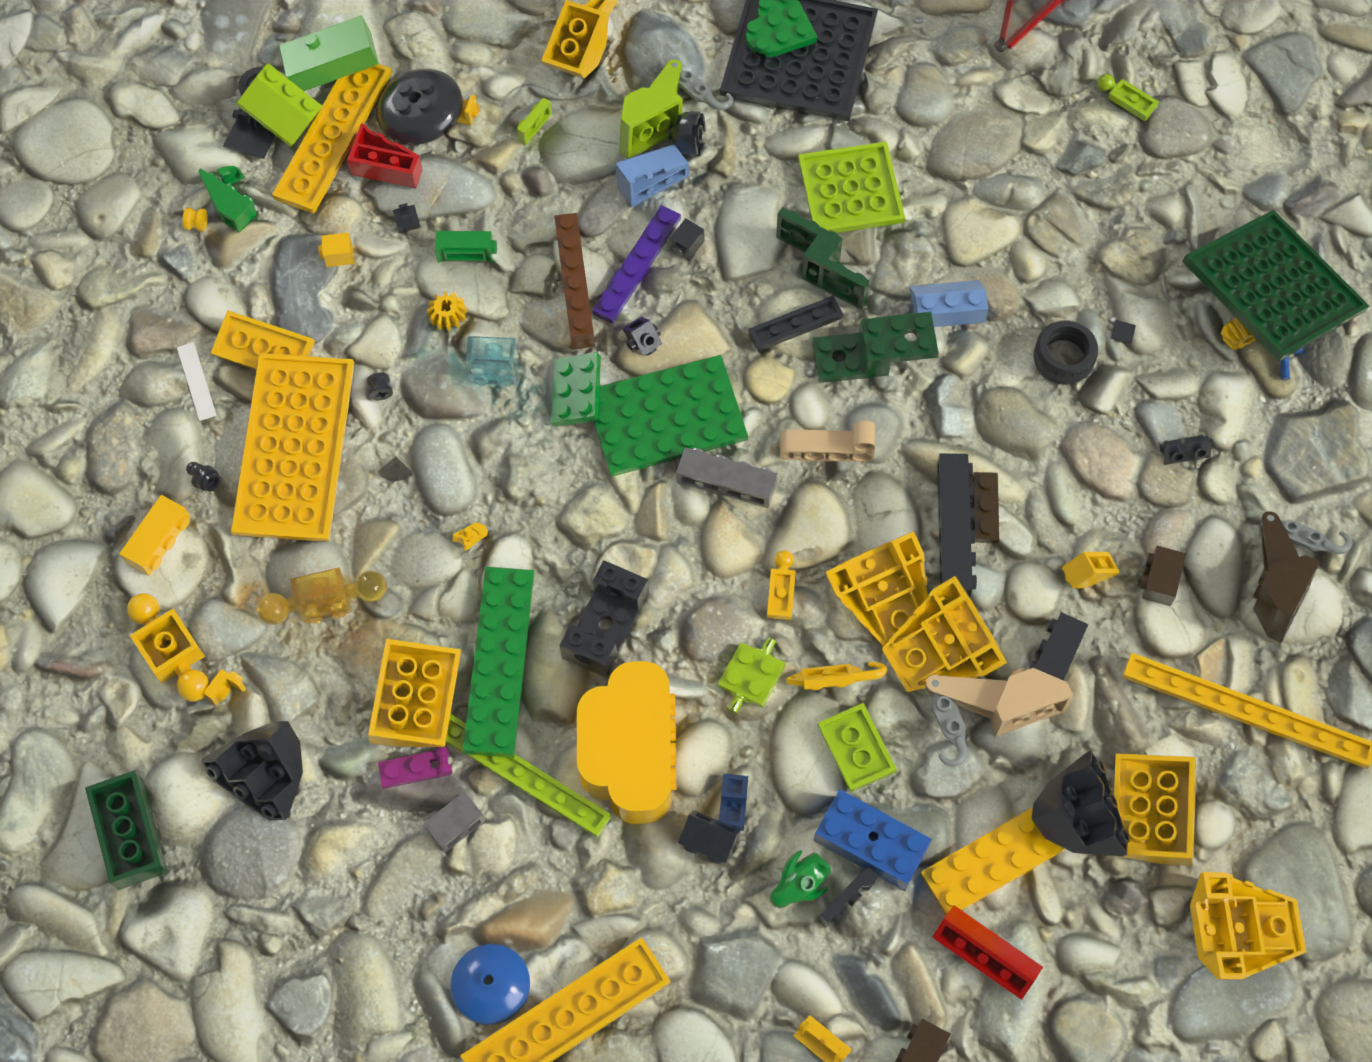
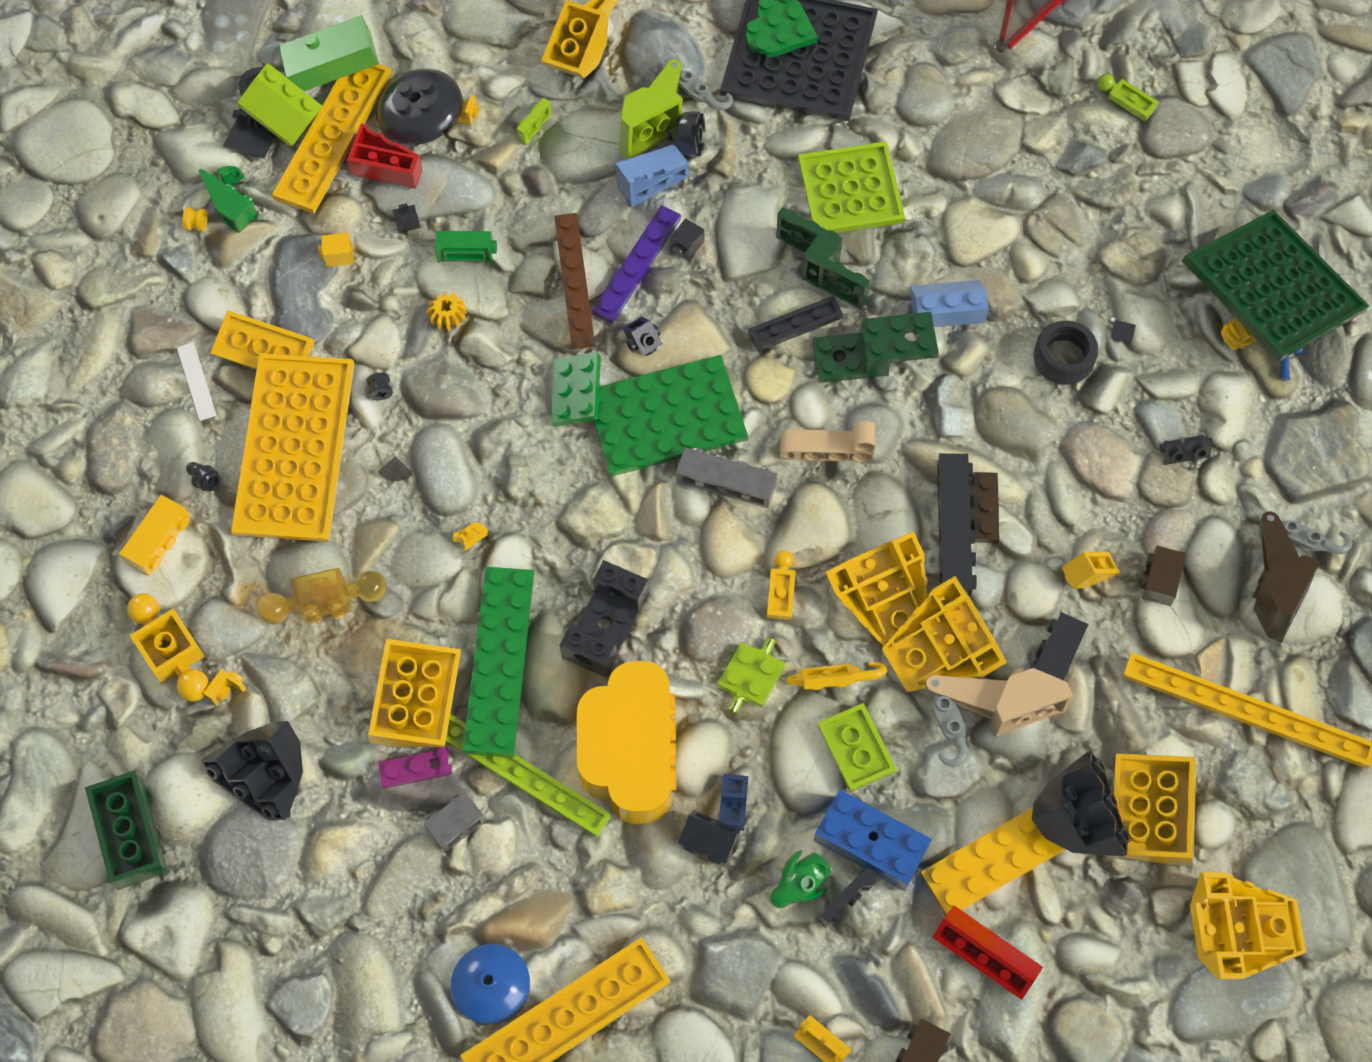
(492, 360): clear light blue brick -> none

